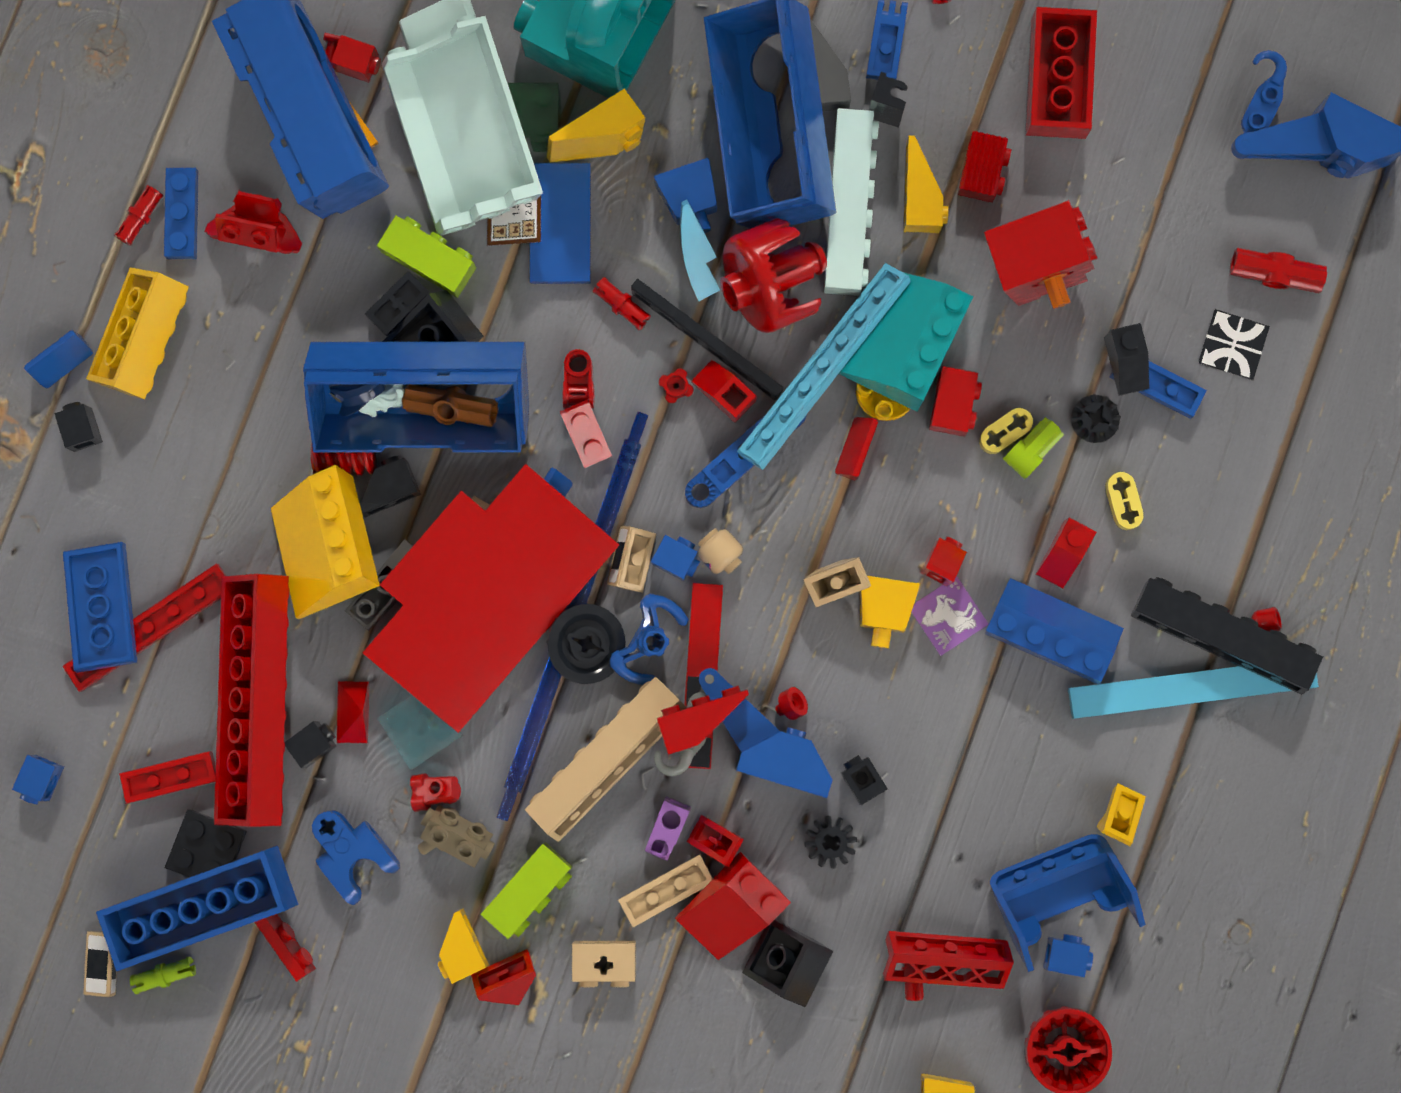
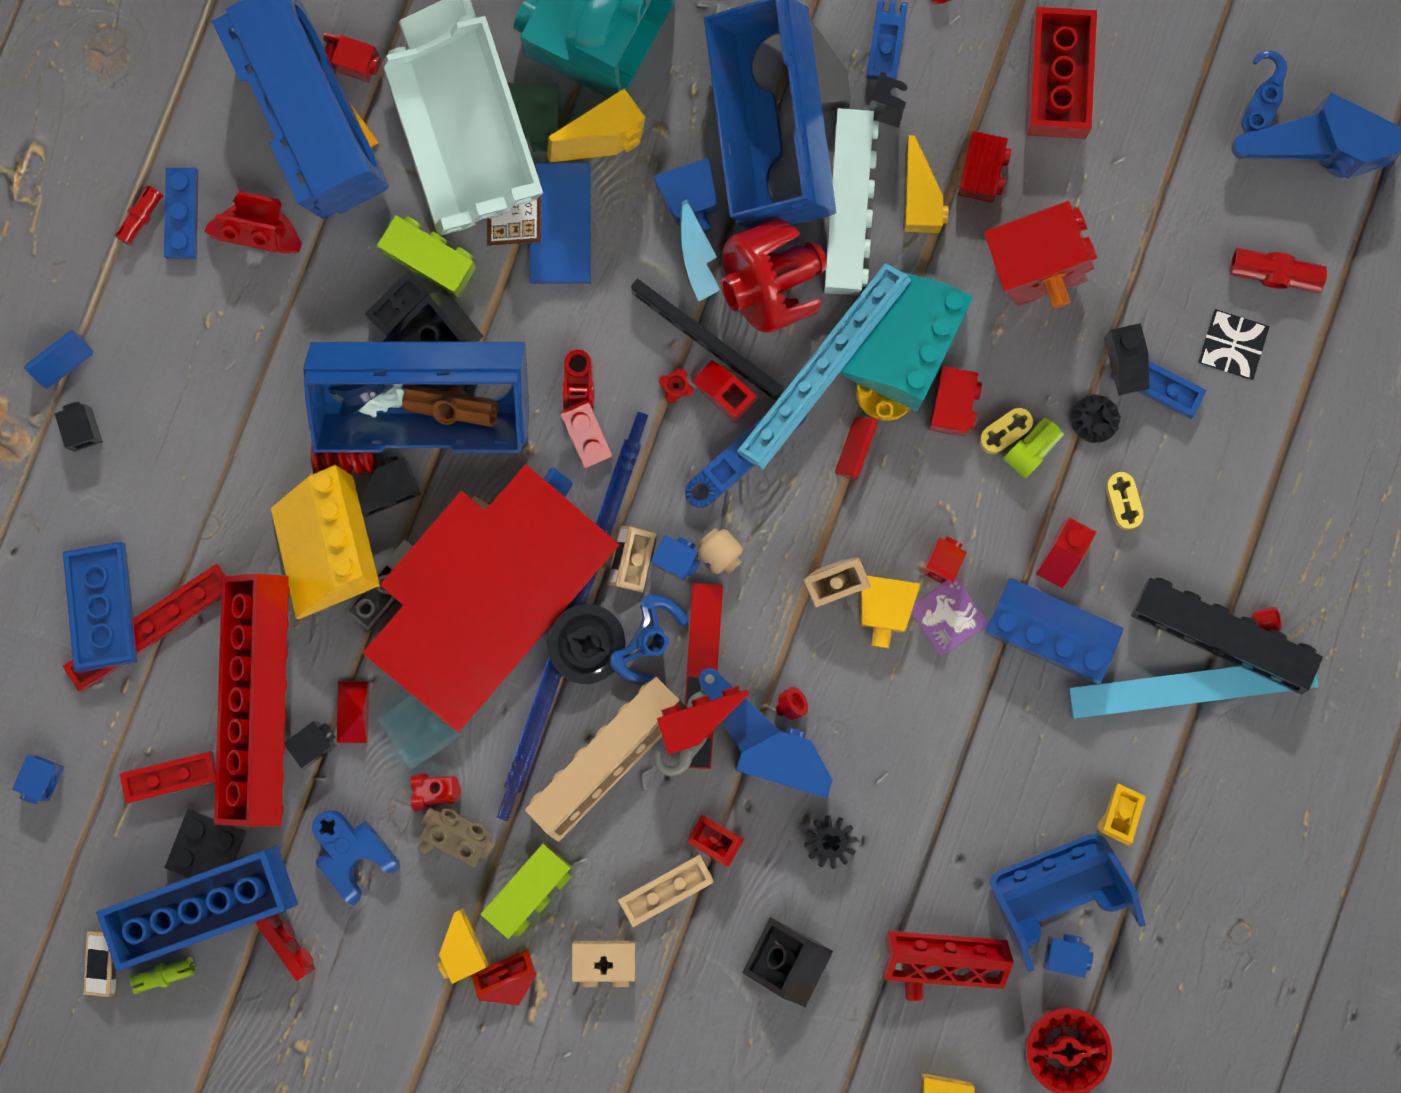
(138, 332): yellow slope -> none
(621, 303): red pin -> none
(667, 828): medium lavender leg -> none
(733, 907): red slope -> none
(873, 785): black brick -> none

